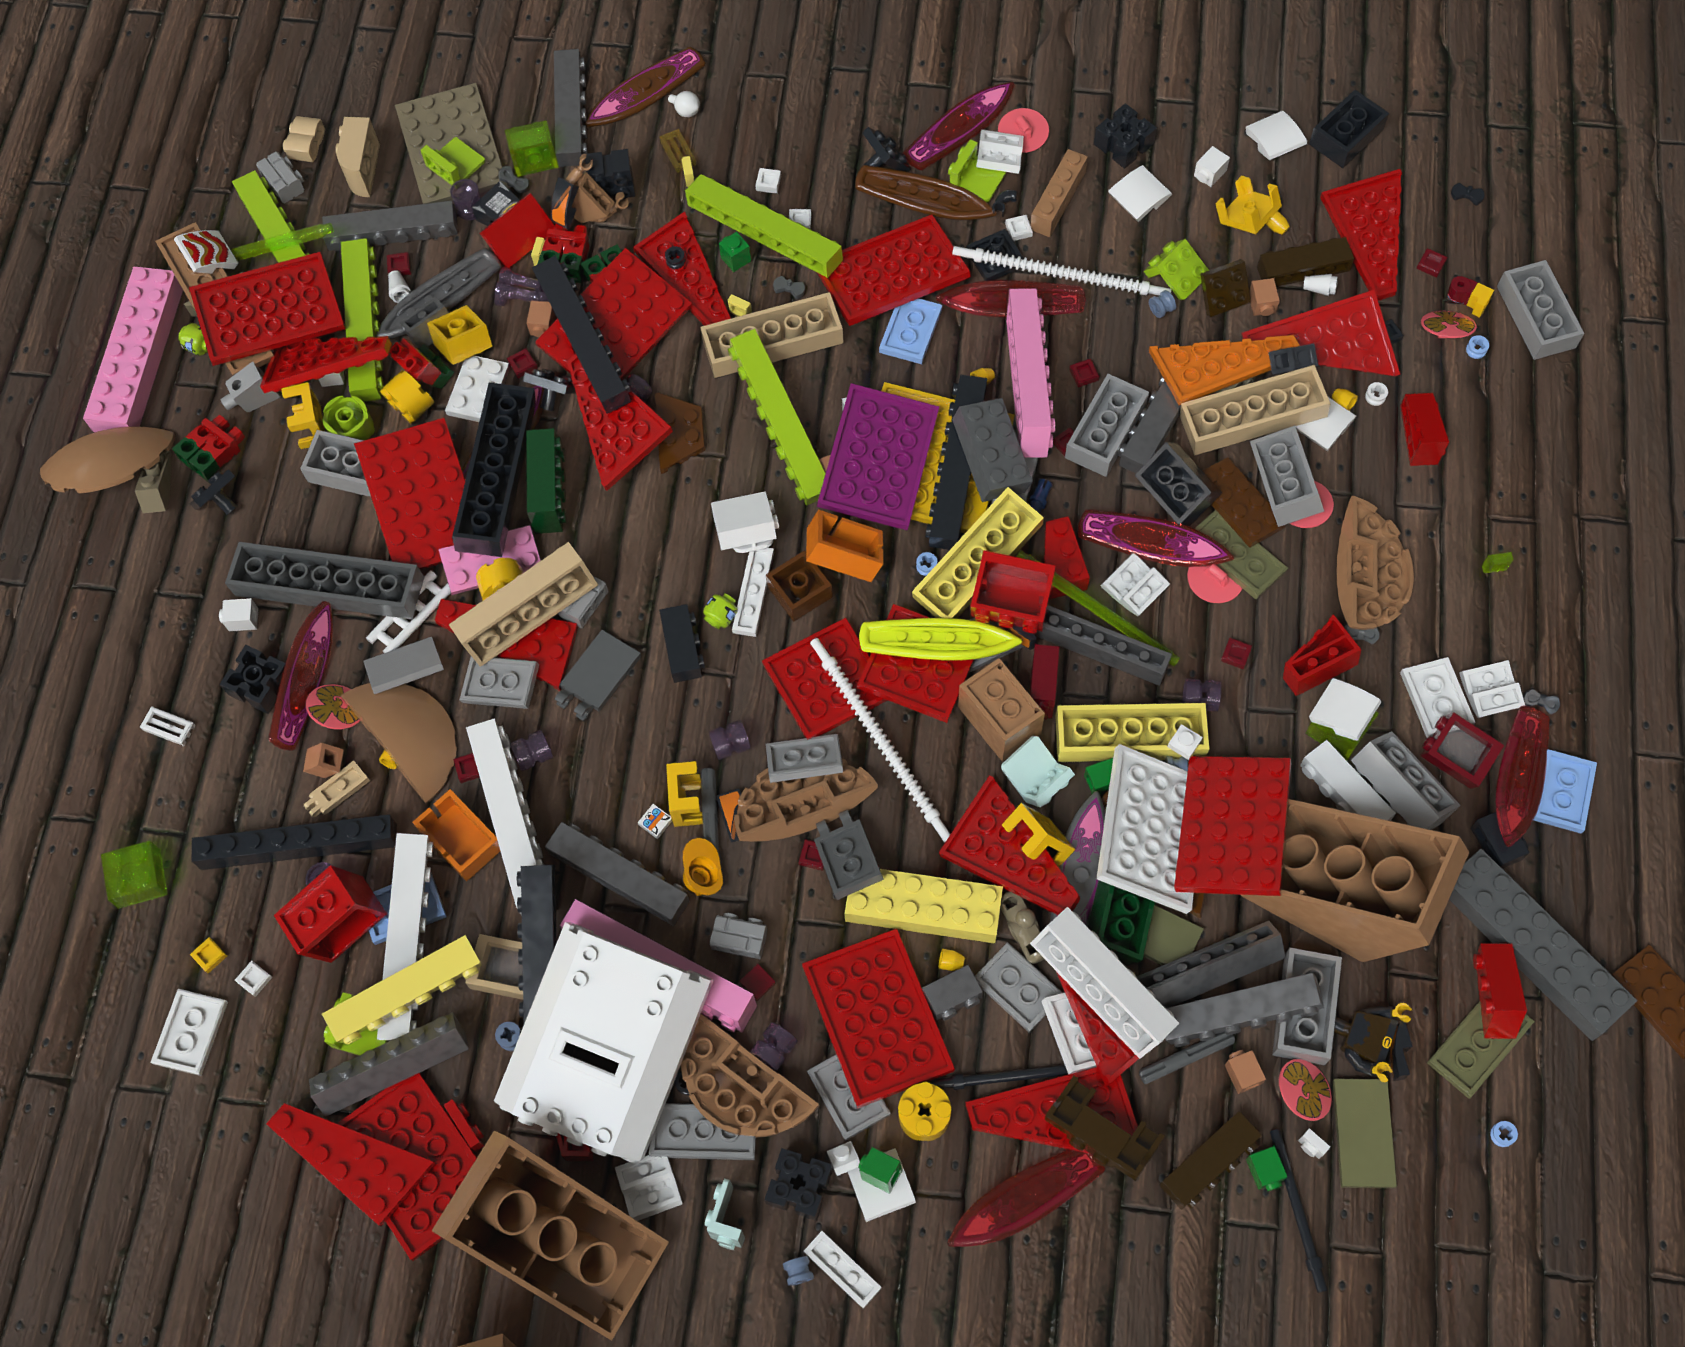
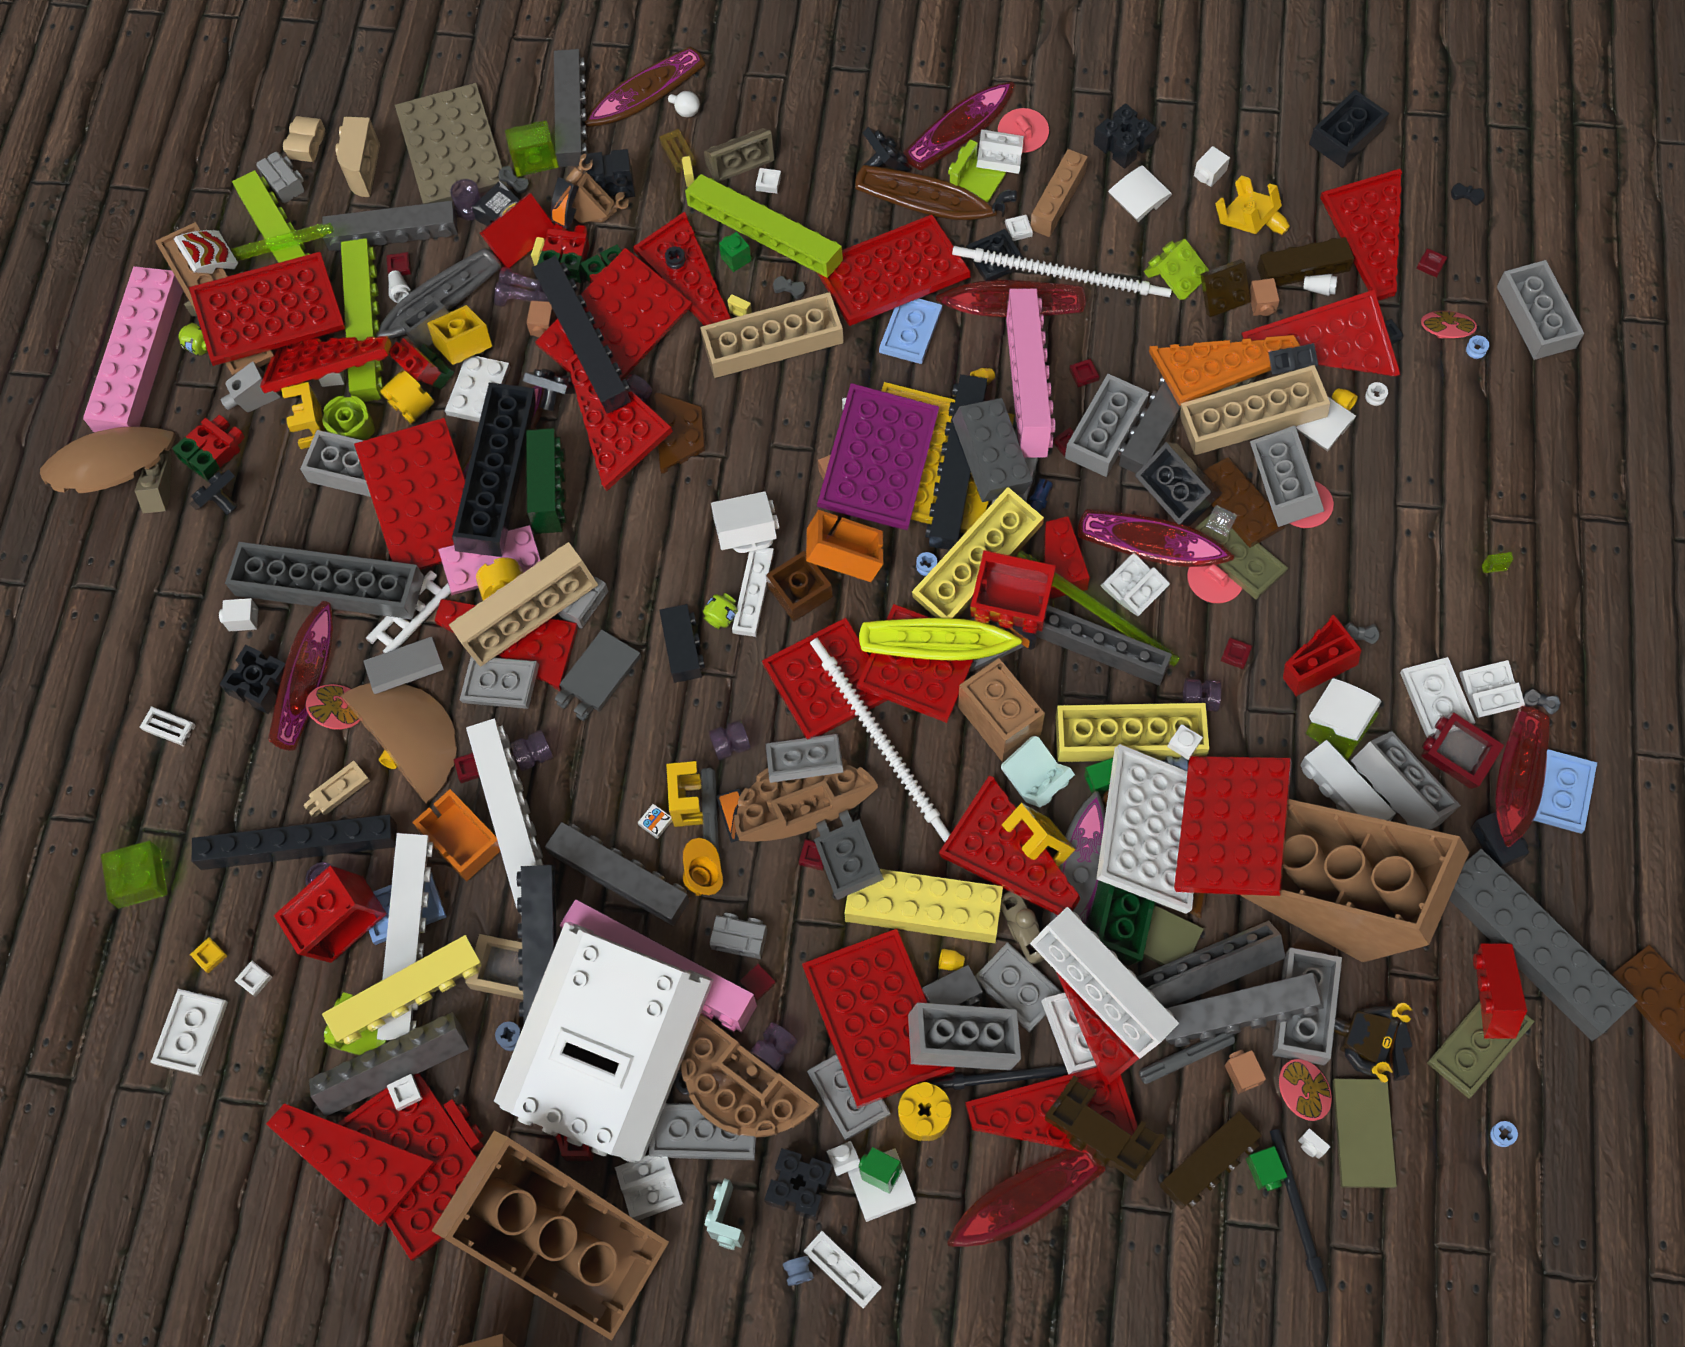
(323, 760): nougat brick -> none
(404, 1092): none -> white plate
(453, 161): lime bracket -> none
(522, 362): dark red tile -> none
(740, 154): none -> dark tan slope
(779, 415): lime brick -> none
(801, 216): white tile -> none
(964, 1036): none -> light grey brick
(1044, 677): dark red window -> none
(1162, 304): sand blue wheel -> none
(1221, 520): none -> clear plate
(1276, 135): white slope -> none
(1372, 568): medium nougat brick -> none
(1423, 429): red wedge -> none
(1470, 294): leg -> none

